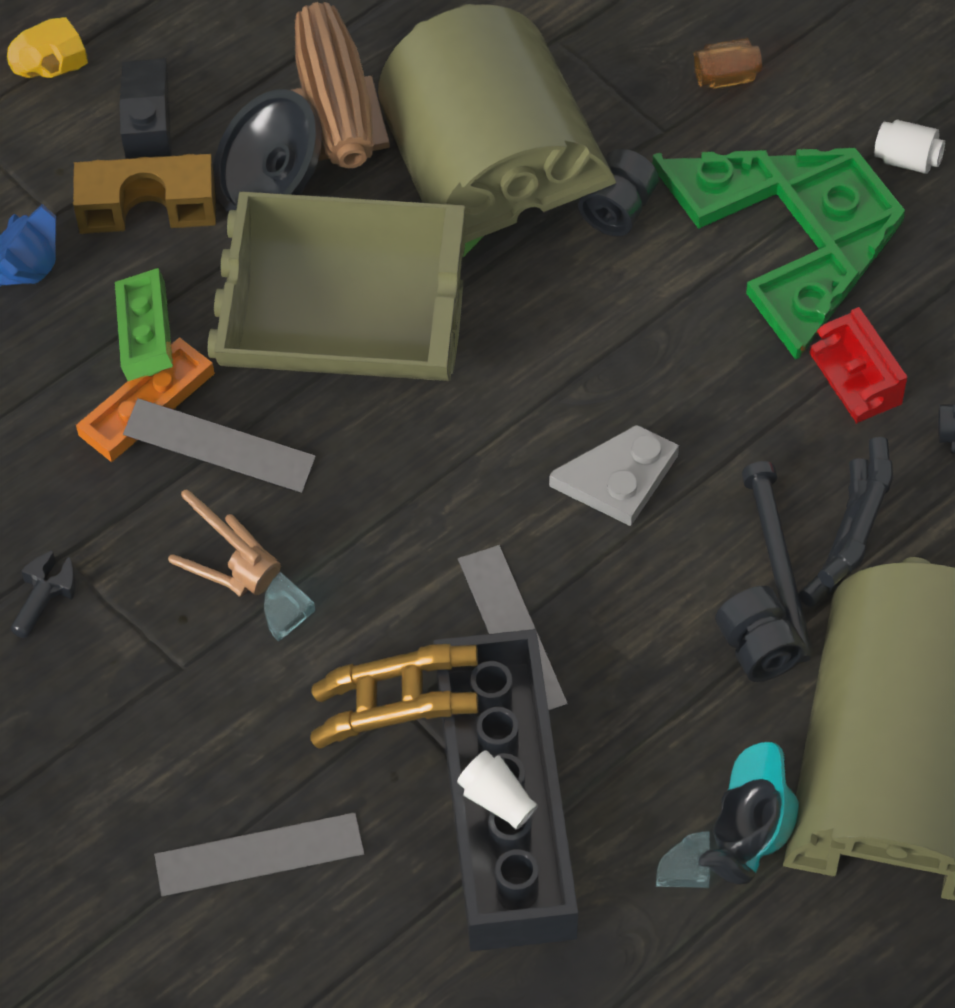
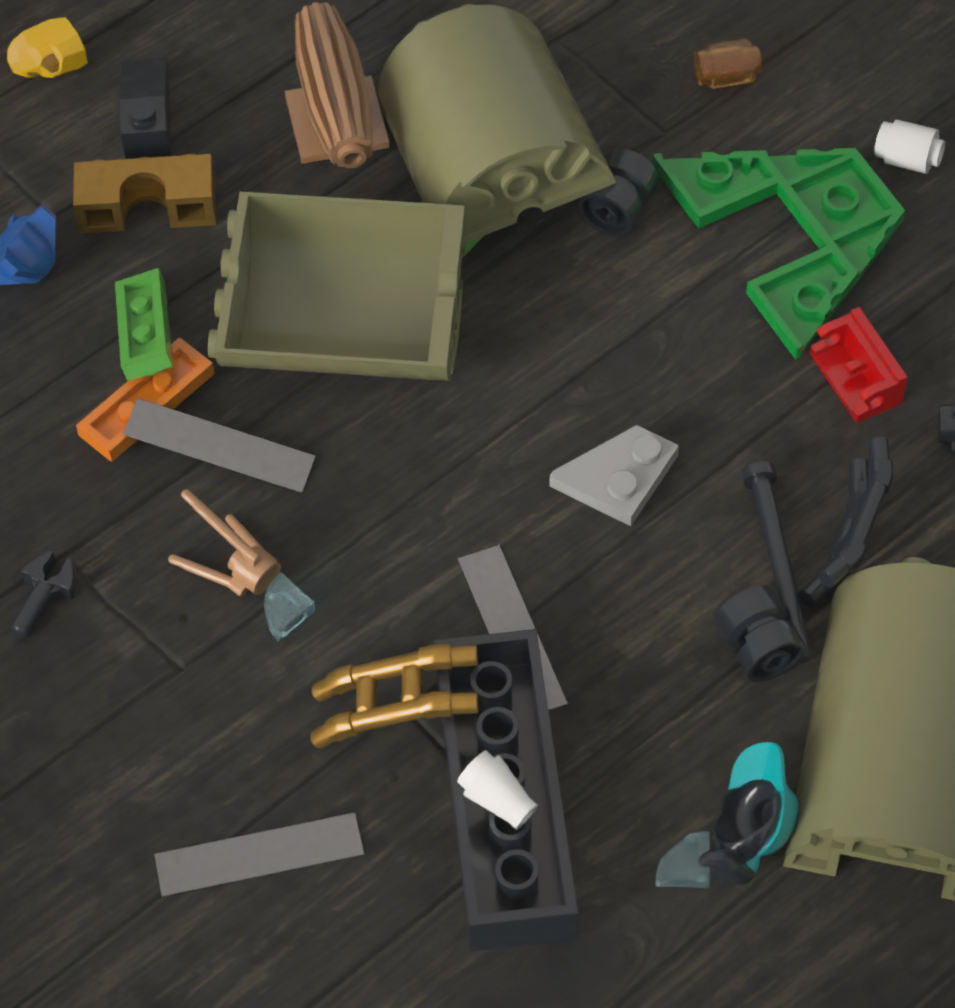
(268, 148): black dish -> none

